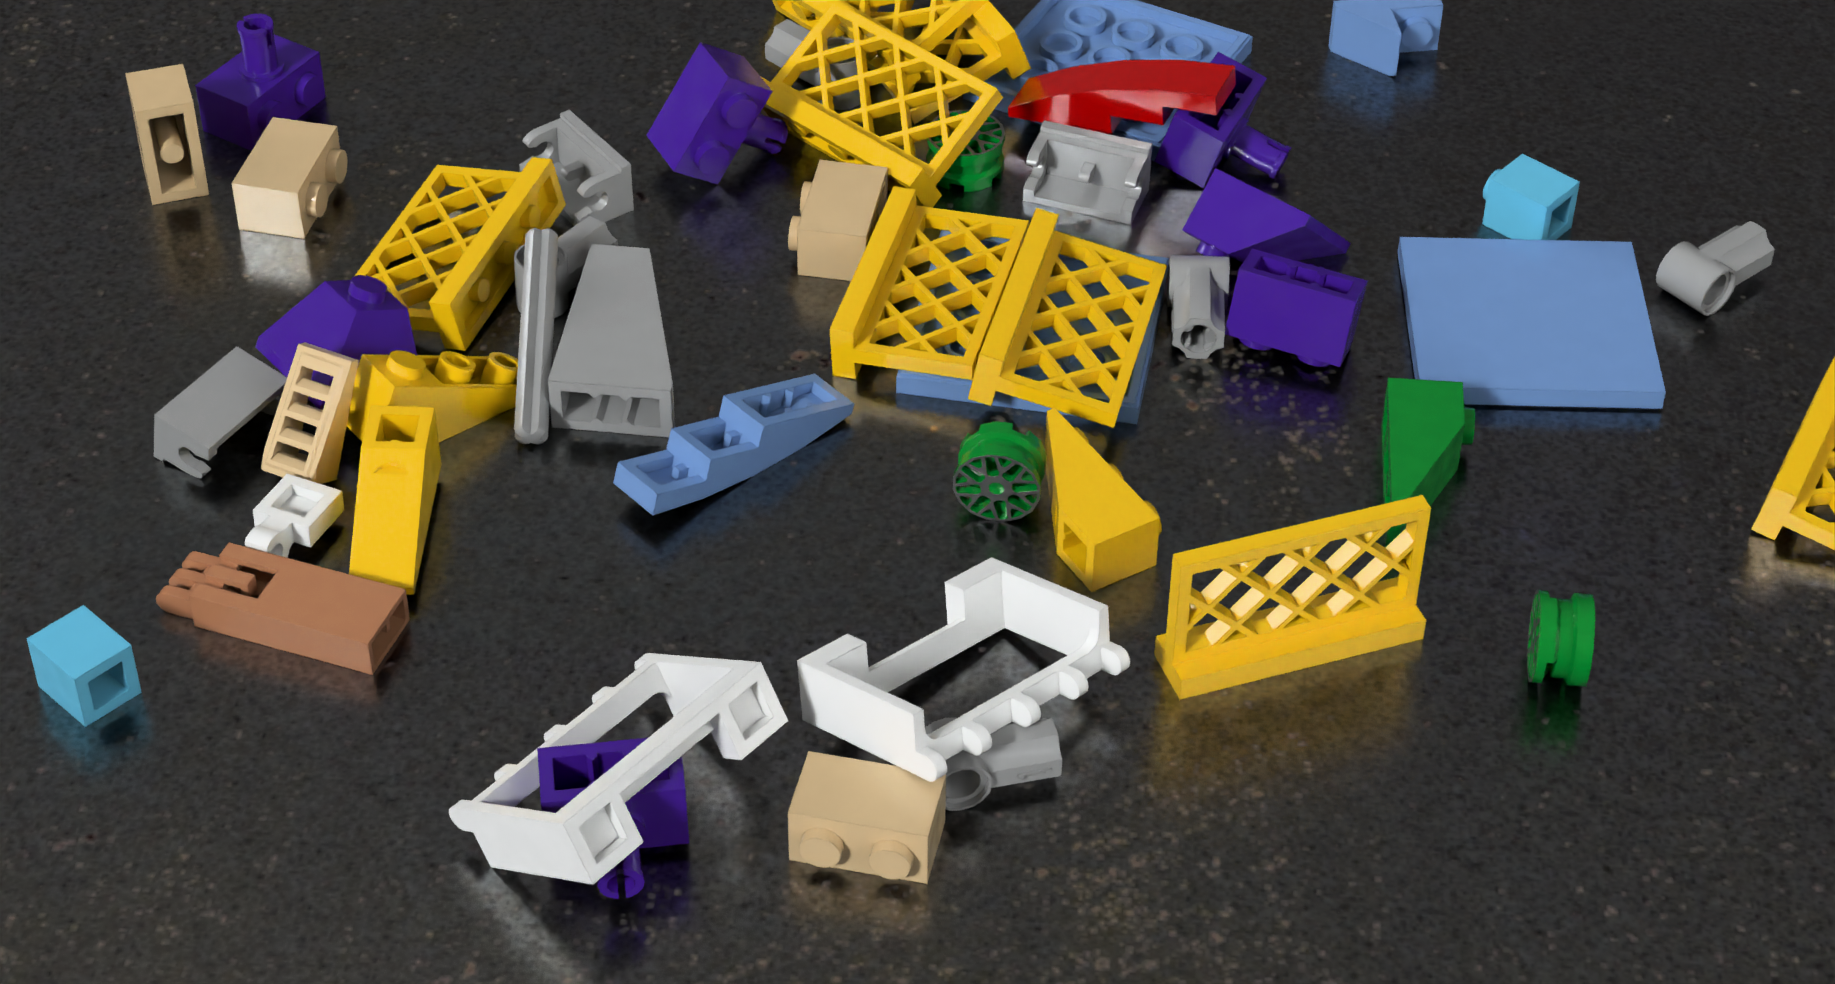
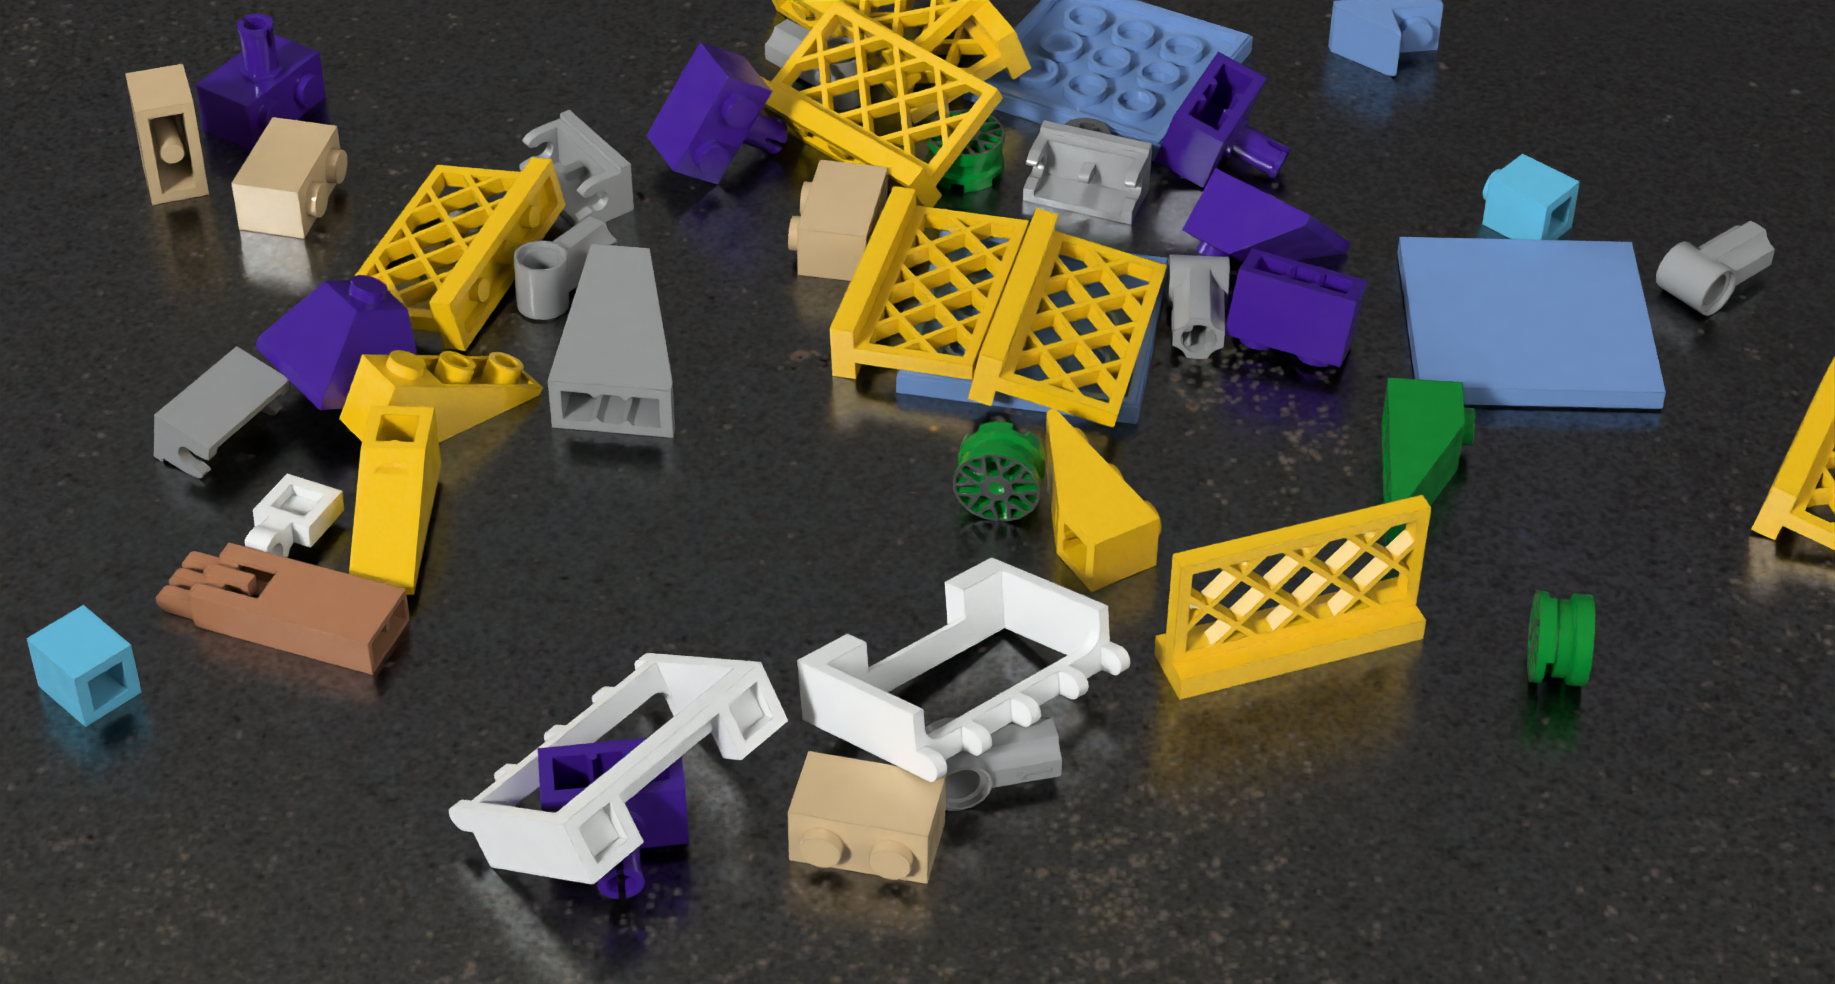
(286, 432): tan slope -> none
(536, 336): light grey axle -> none
(747, 437): medium blue slope -> none
(1137, 90): red slope -> none

